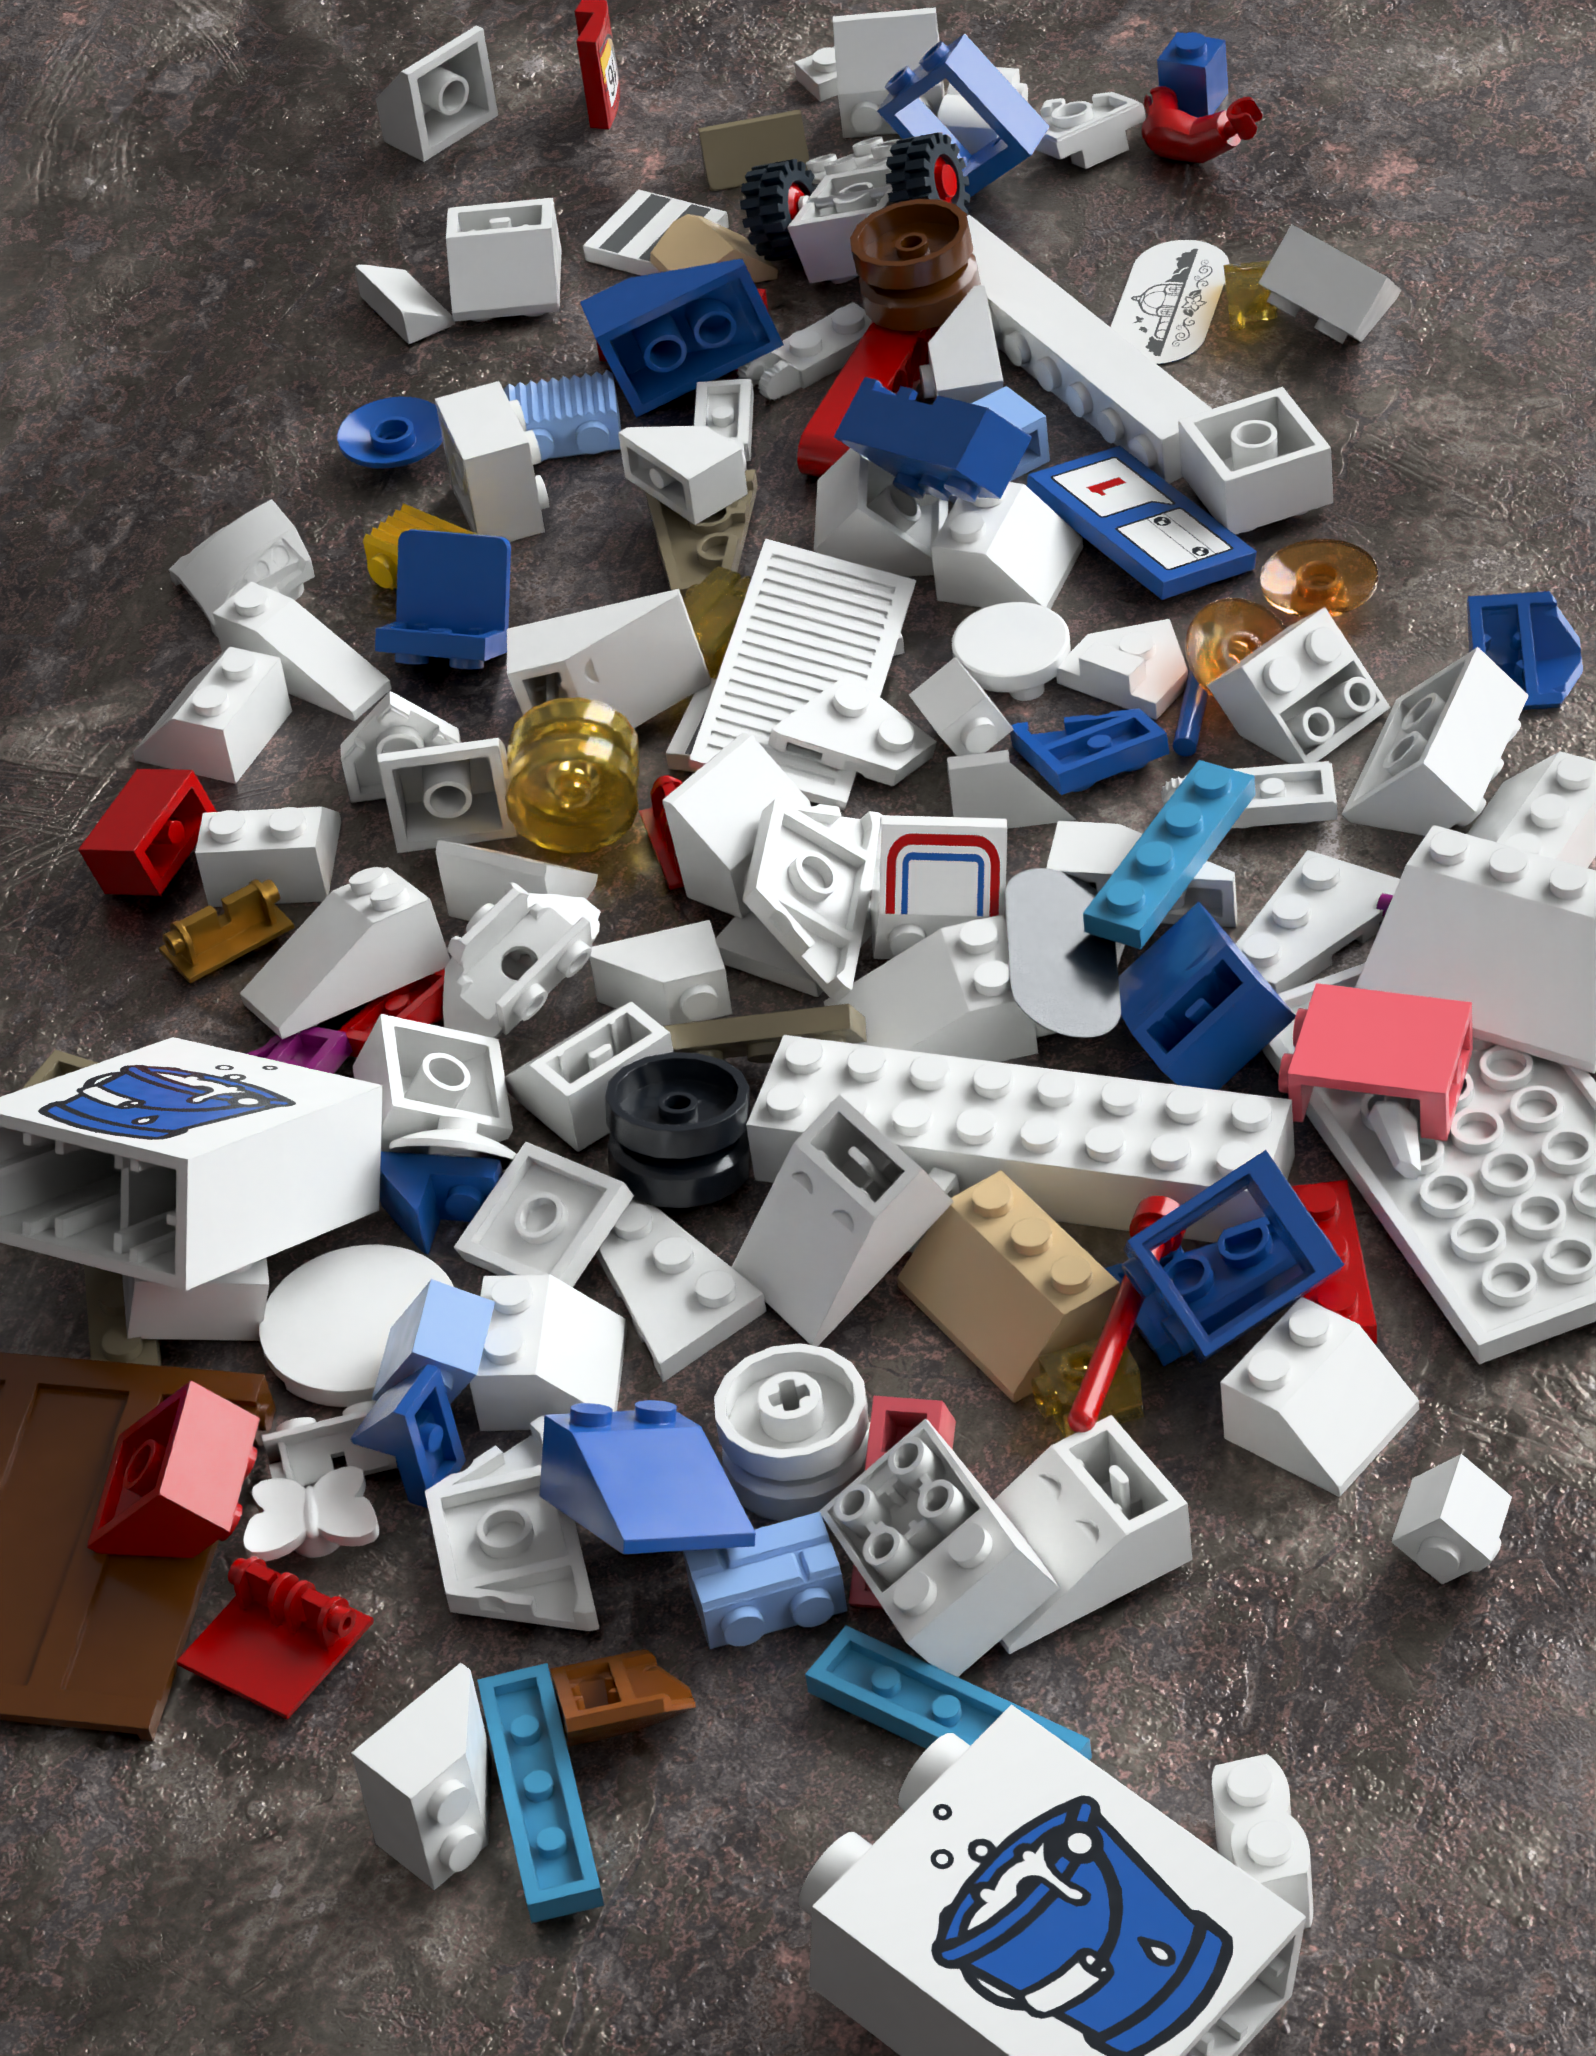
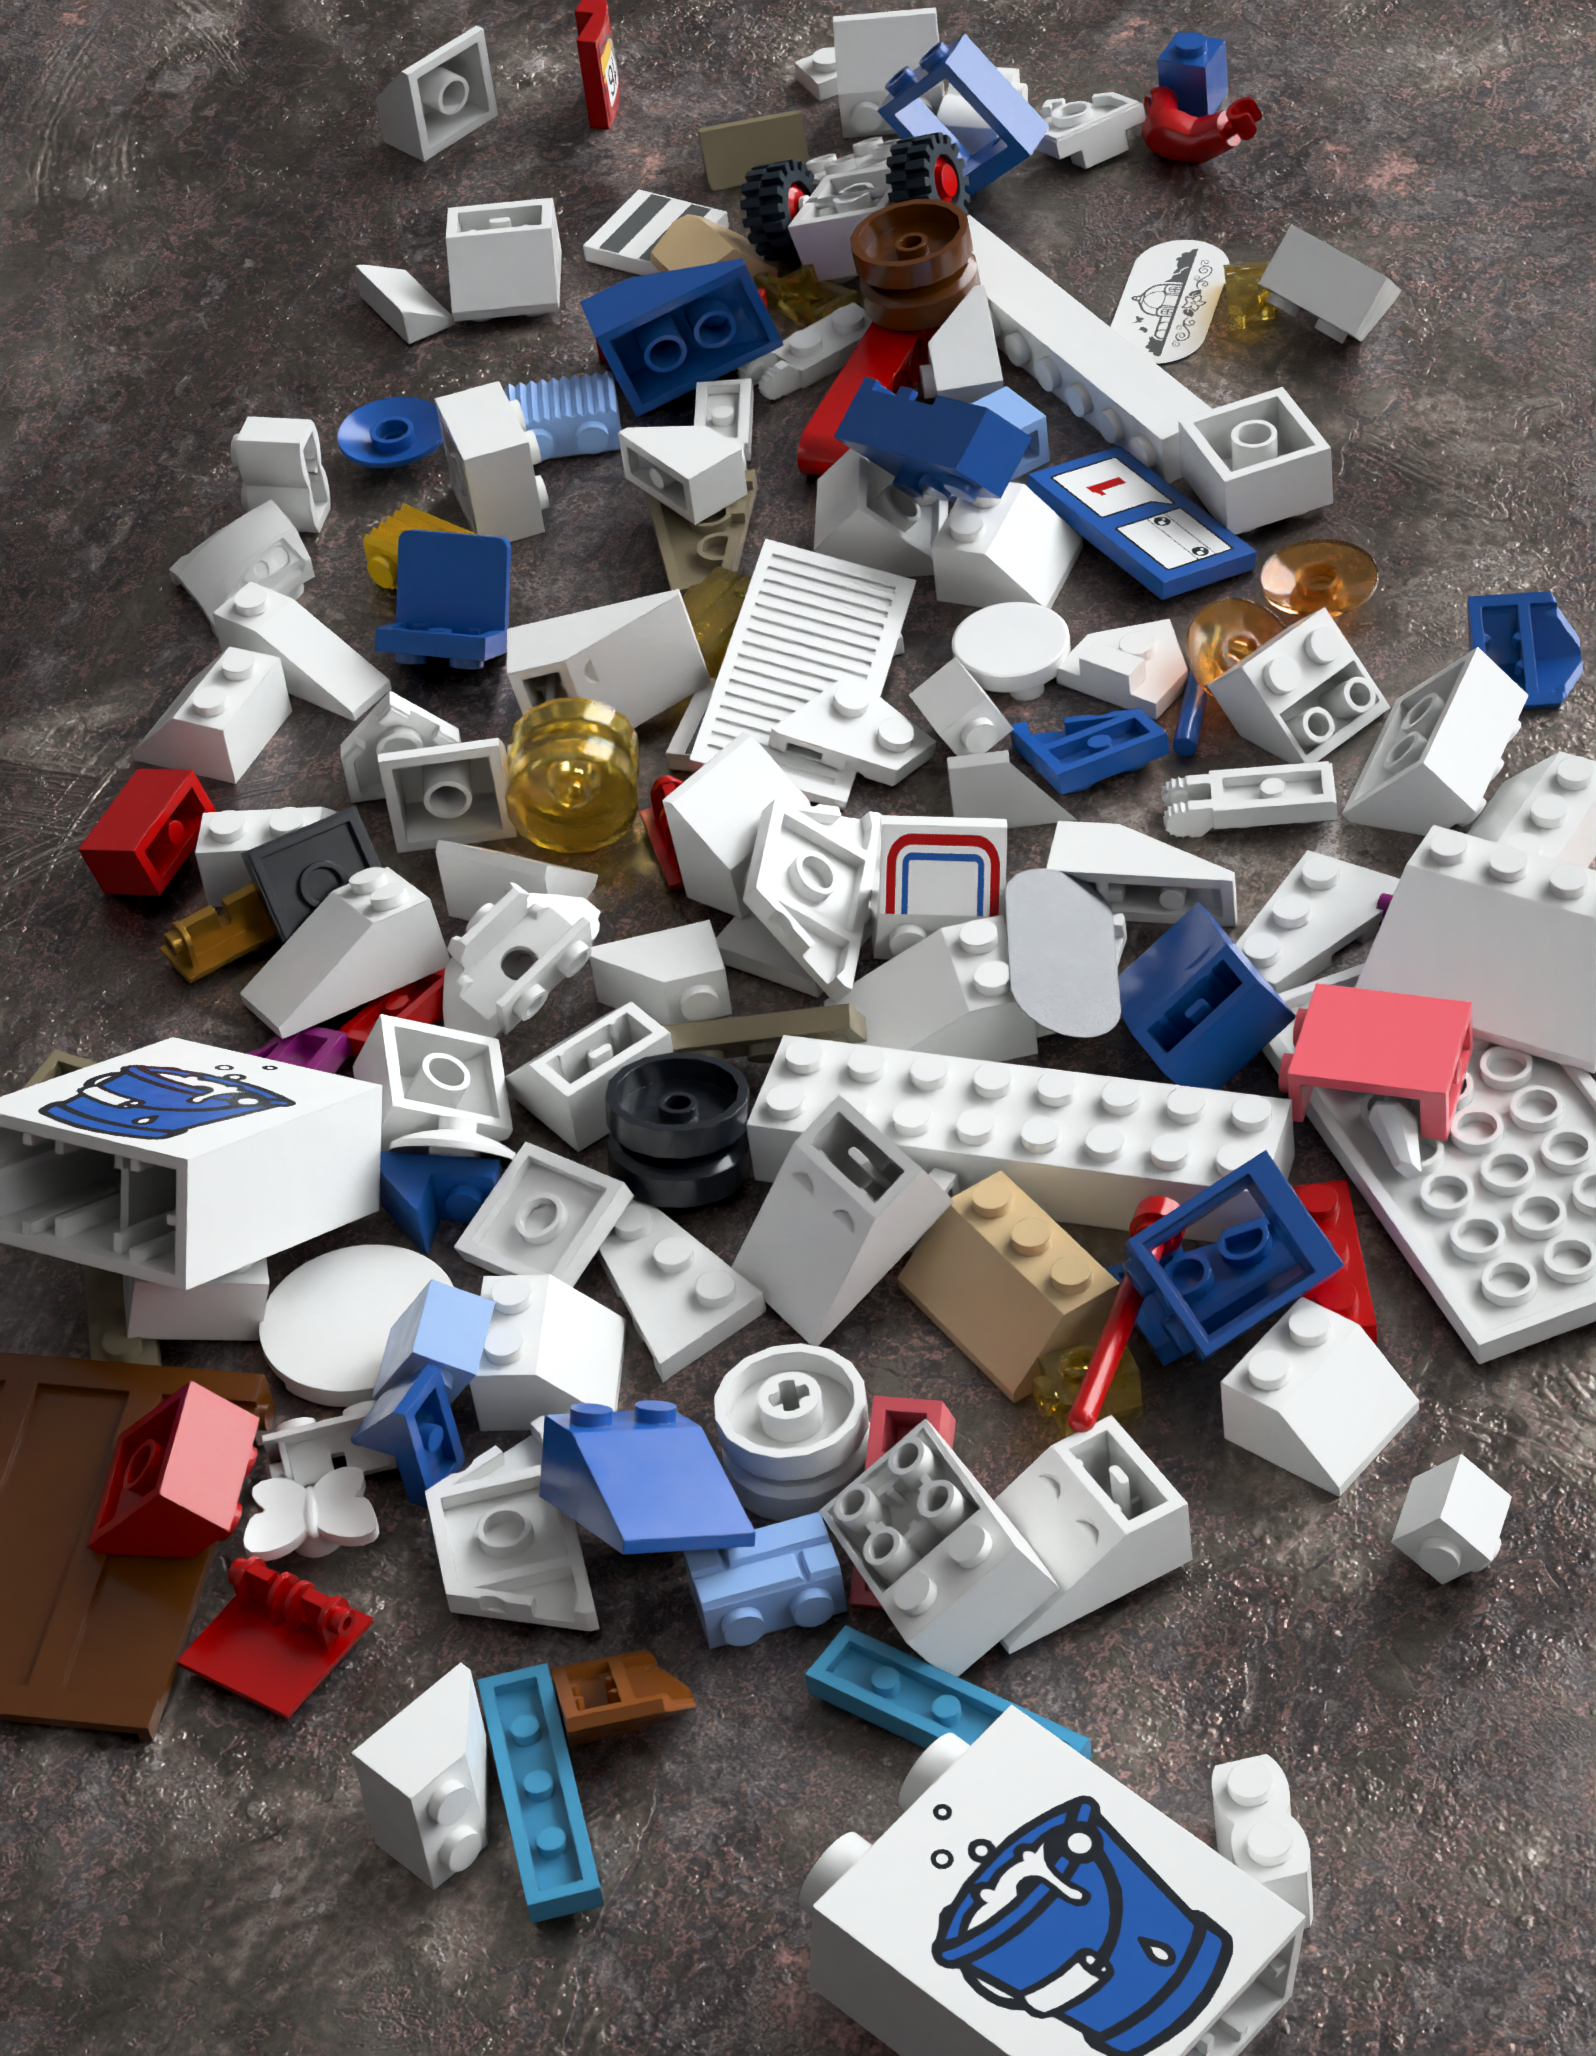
(283, 463): none -> white brick
(306, 866): none -> black tile
(801, 295): none -> clear yellow slope
(1169, 854): dark azure plate -> none

